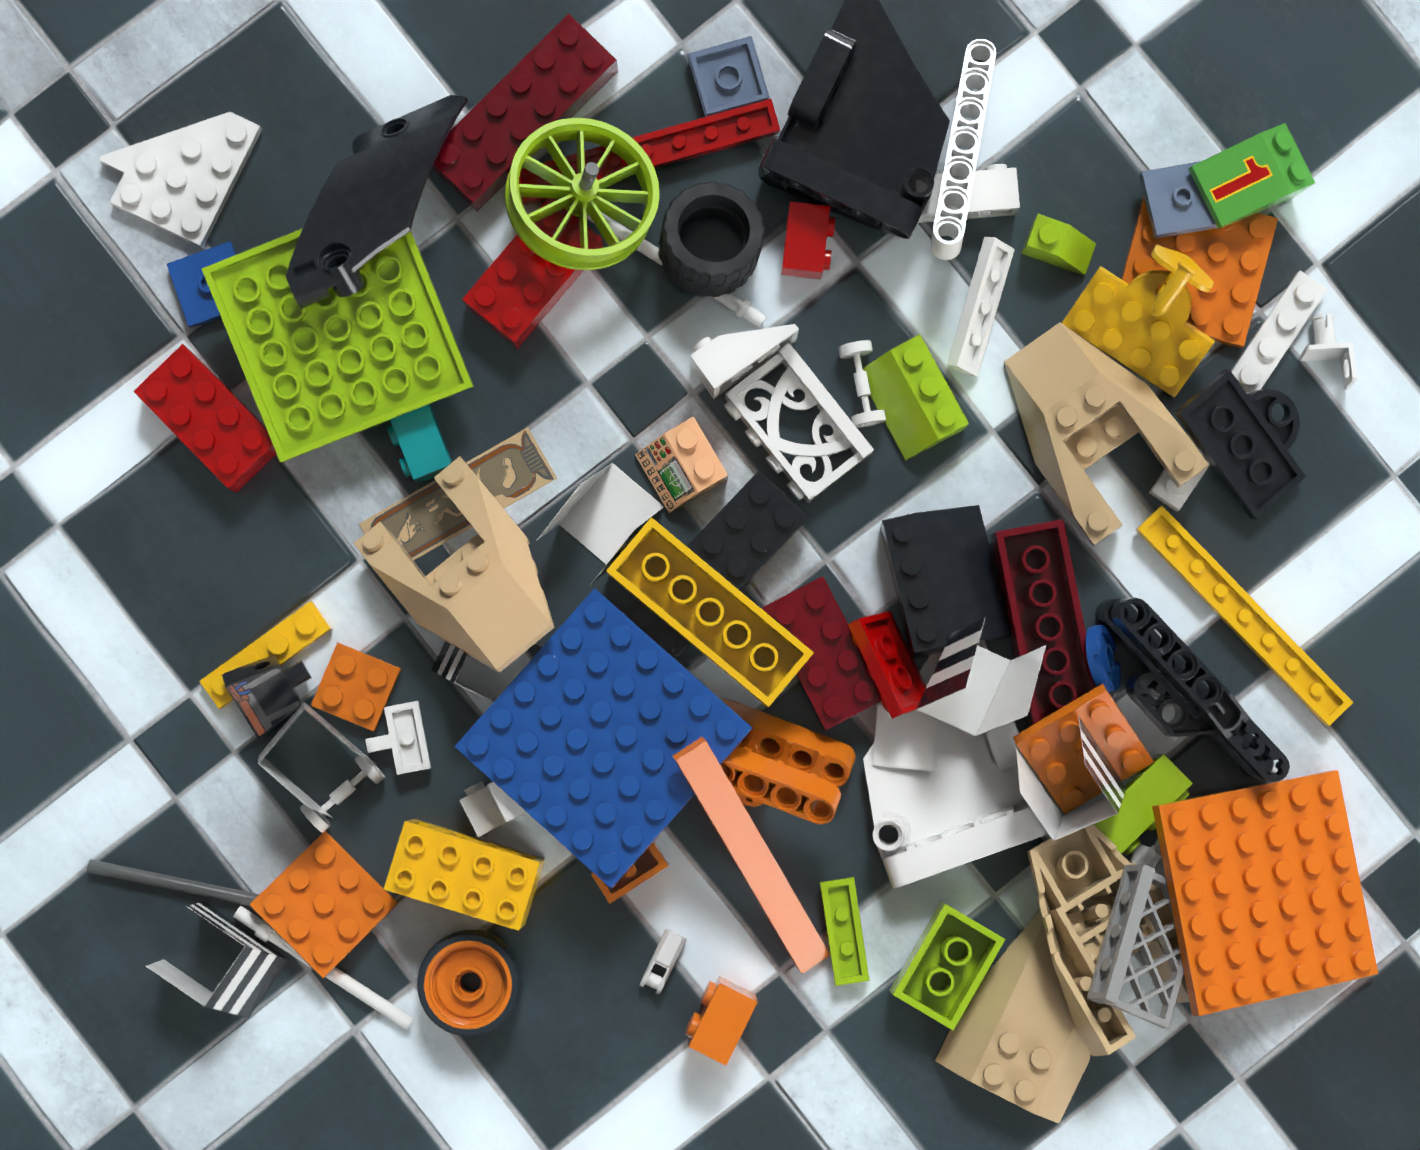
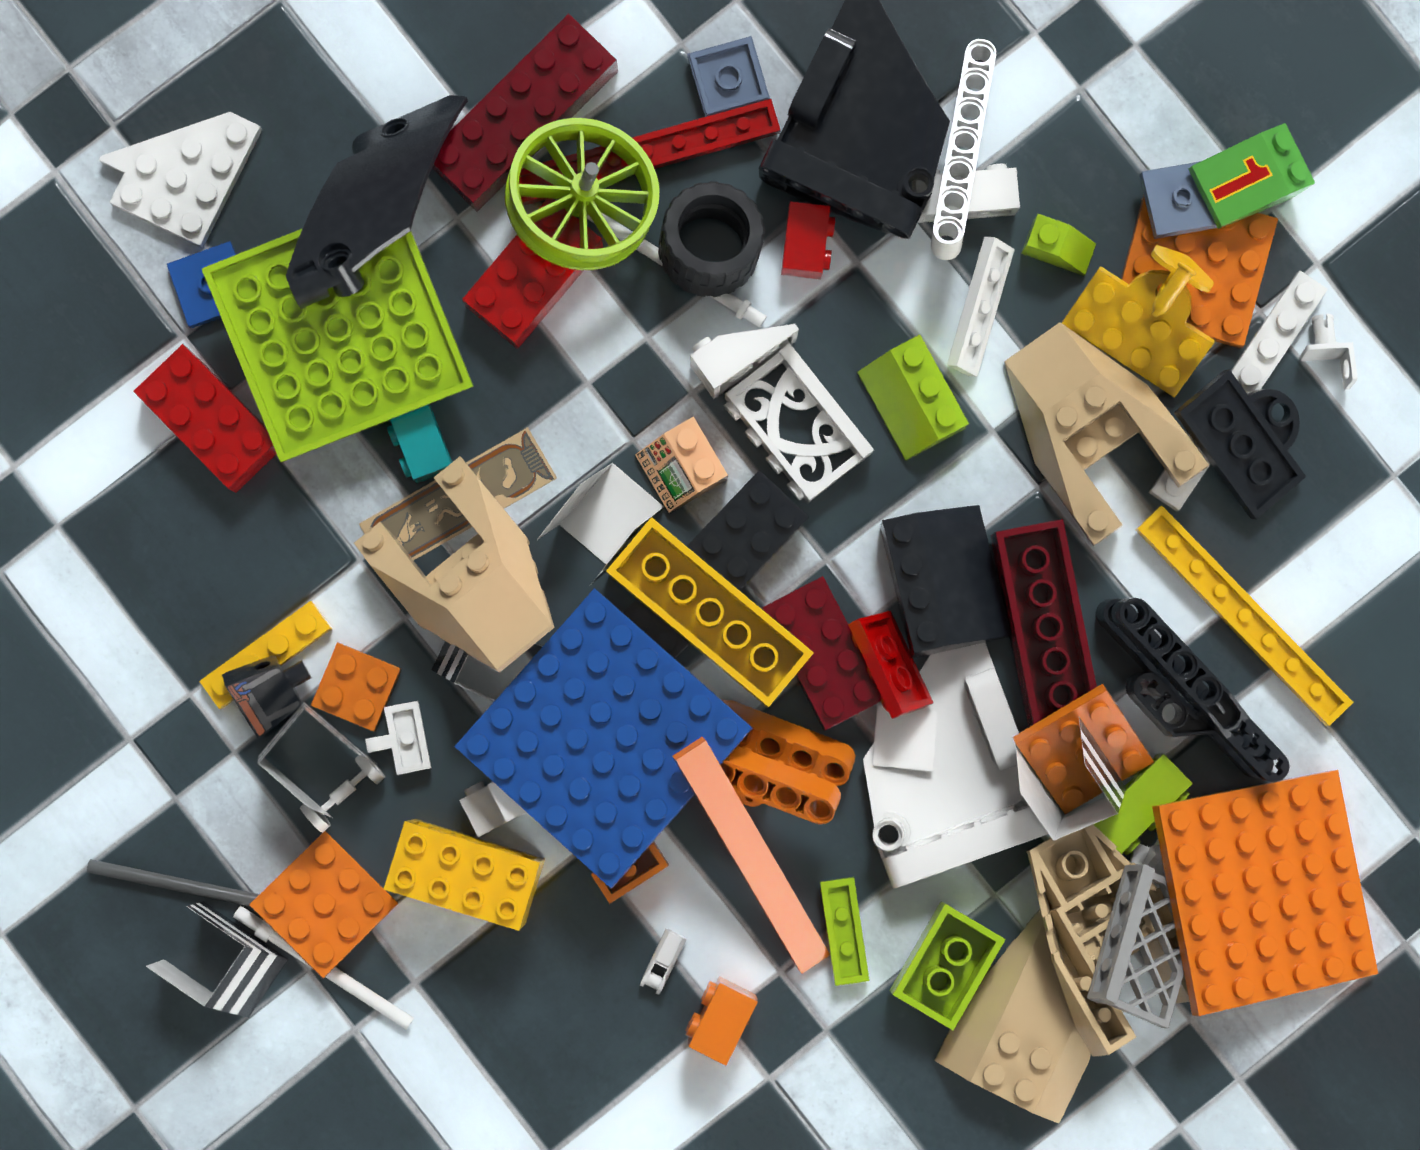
(465, 1010): orange wheel -> none
(855, 350): white wheel -> none
(977, 687): white sticker -> none
(1100, 657): blue tile -> none

